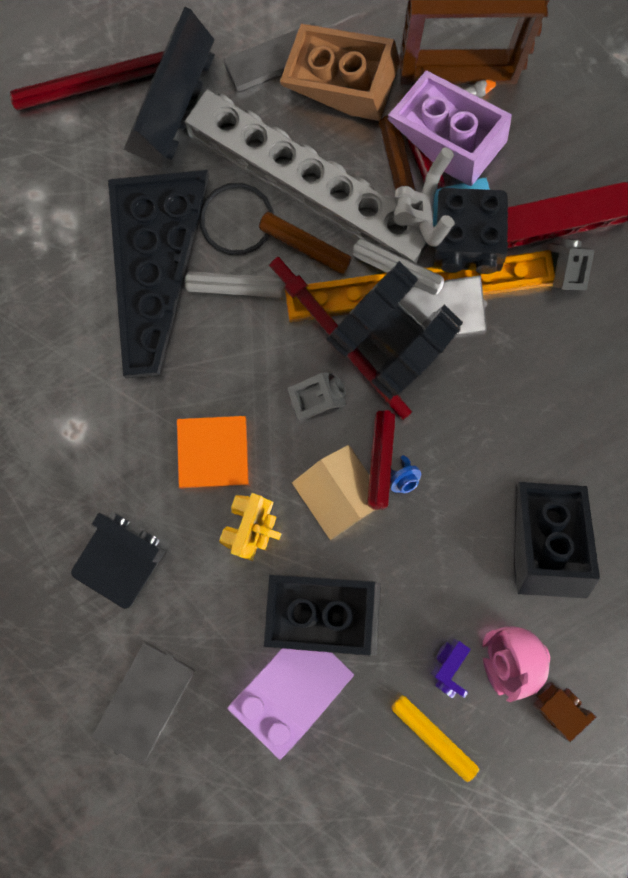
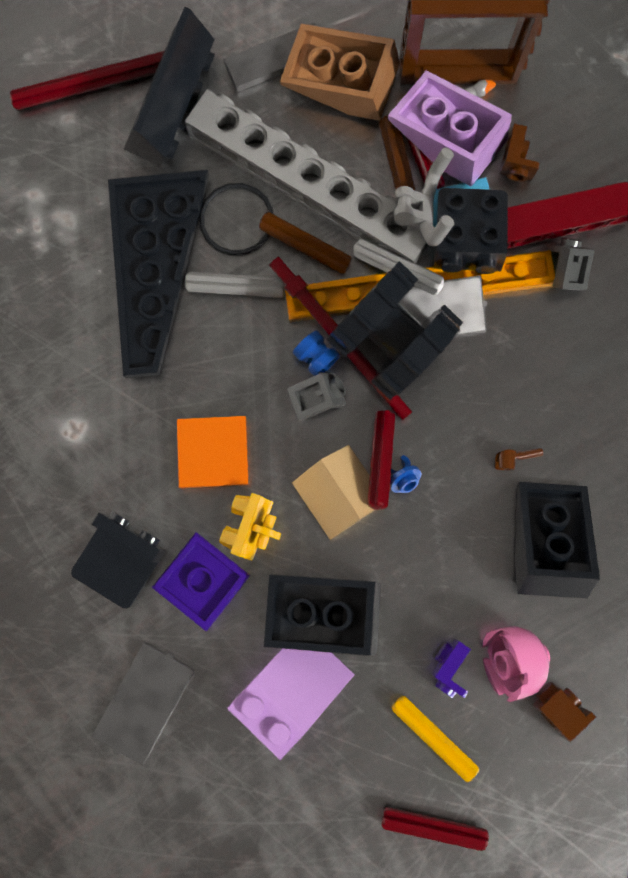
(201, 581): none -> dark purple tile
(315, 353): none -> blue wheel
(435, 829): none -> dark red axle
(506, 459): none -> reddish brown hand
(514, 162): none -> reddish brown bracket

